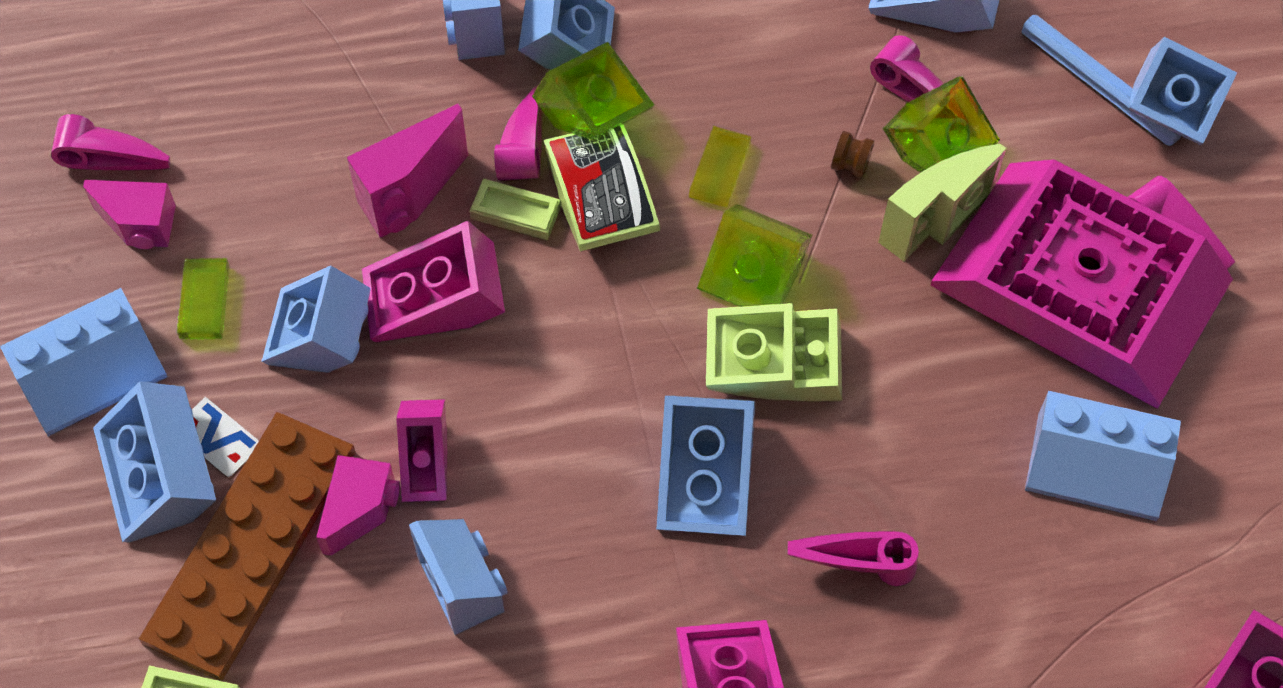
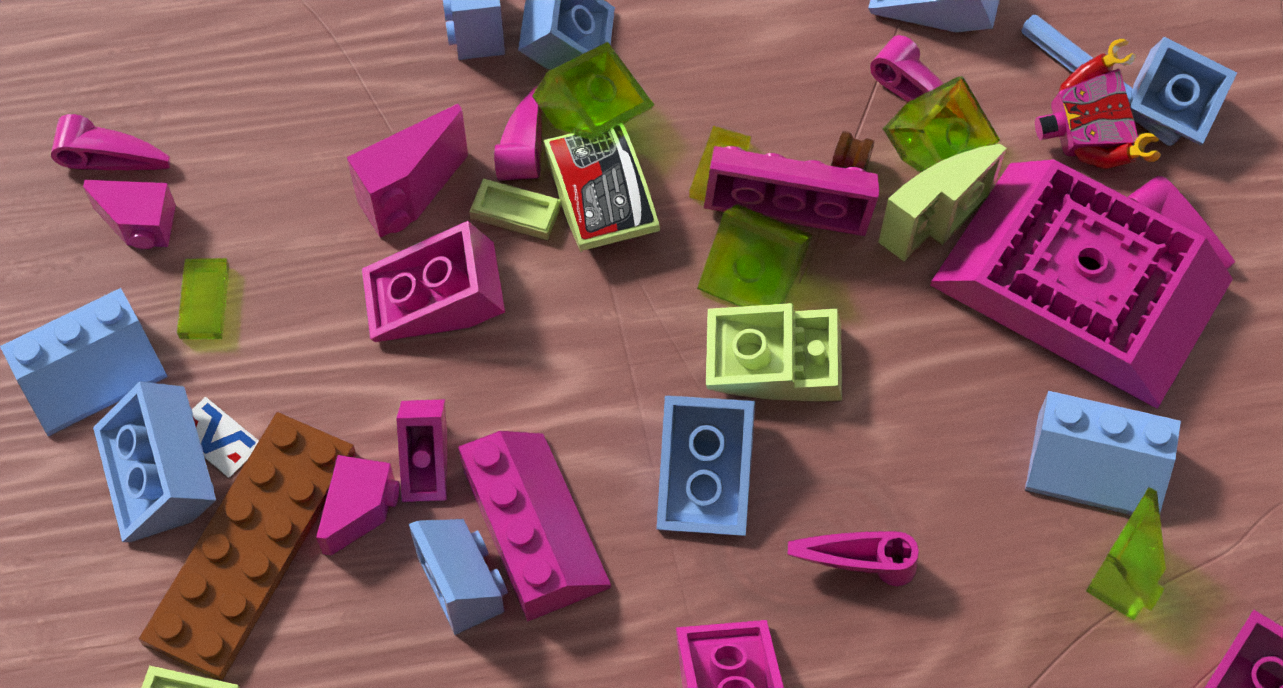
(317, 322): light blue slope -> none
(532, 521): none -> dark pink slope
(792, 190): none -> dark pink slope
(1095, 115): none -> torso
(1134, 563): none -> clear neon green slope

